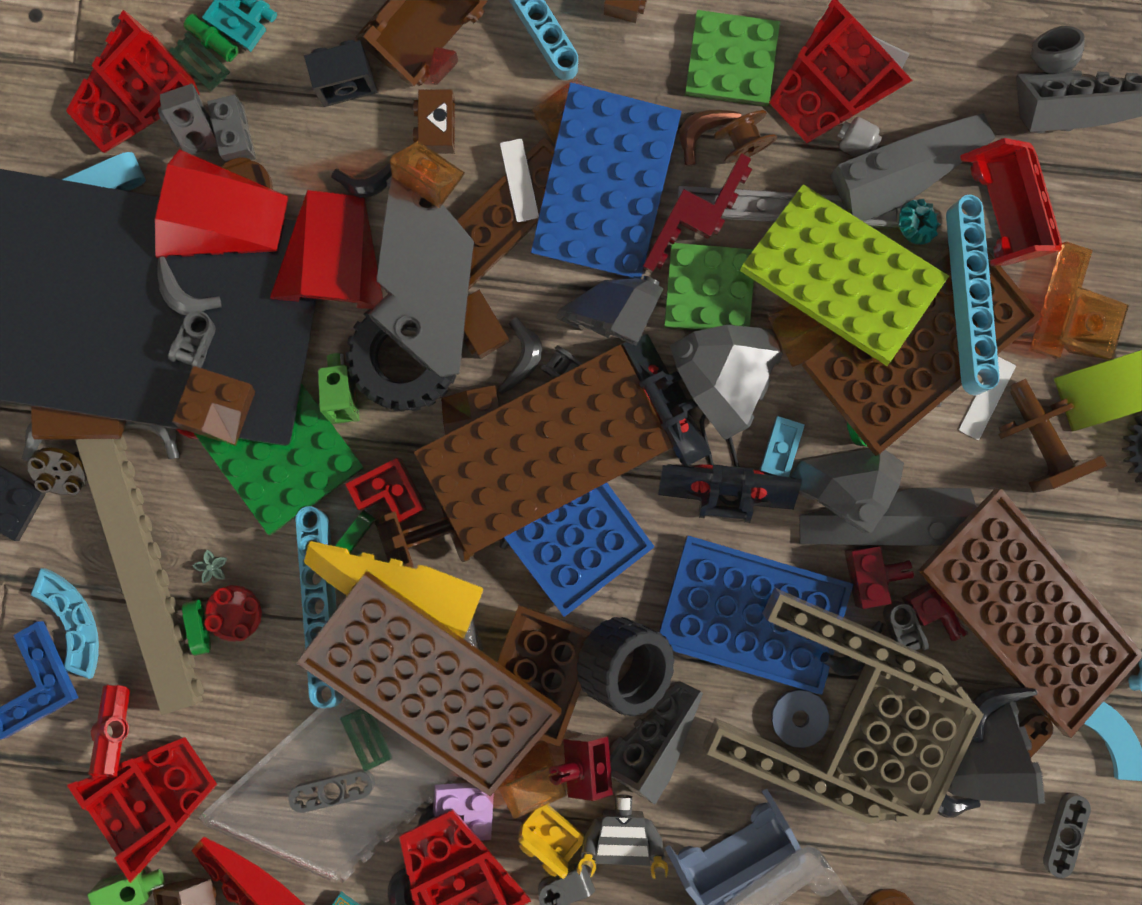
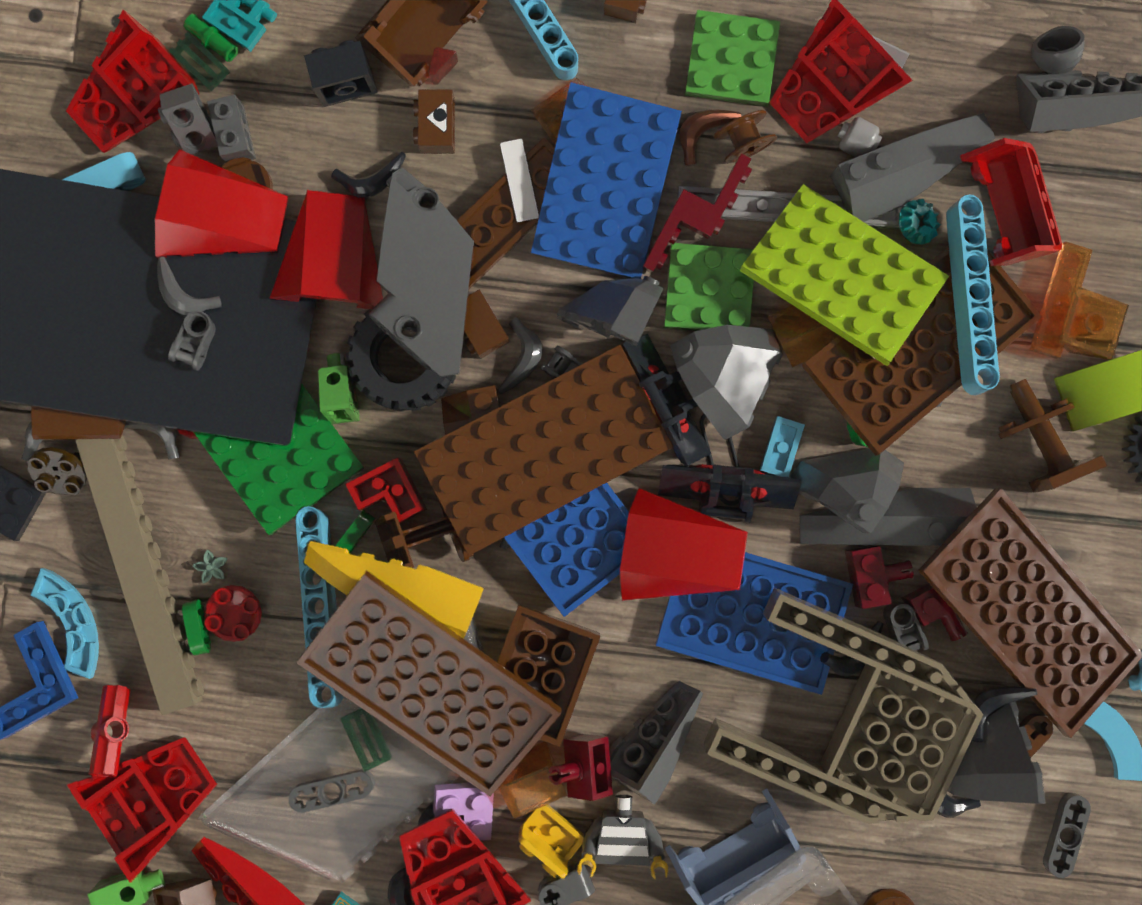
(214, 405): reddish brown slope -> none
(425, 173): clear orange slope -> none
(647, 676): black tyre -> none
(678, 551): none -> red wedge
(816, 723): sand blue tile -> none
(986, 402): white sticker -> none

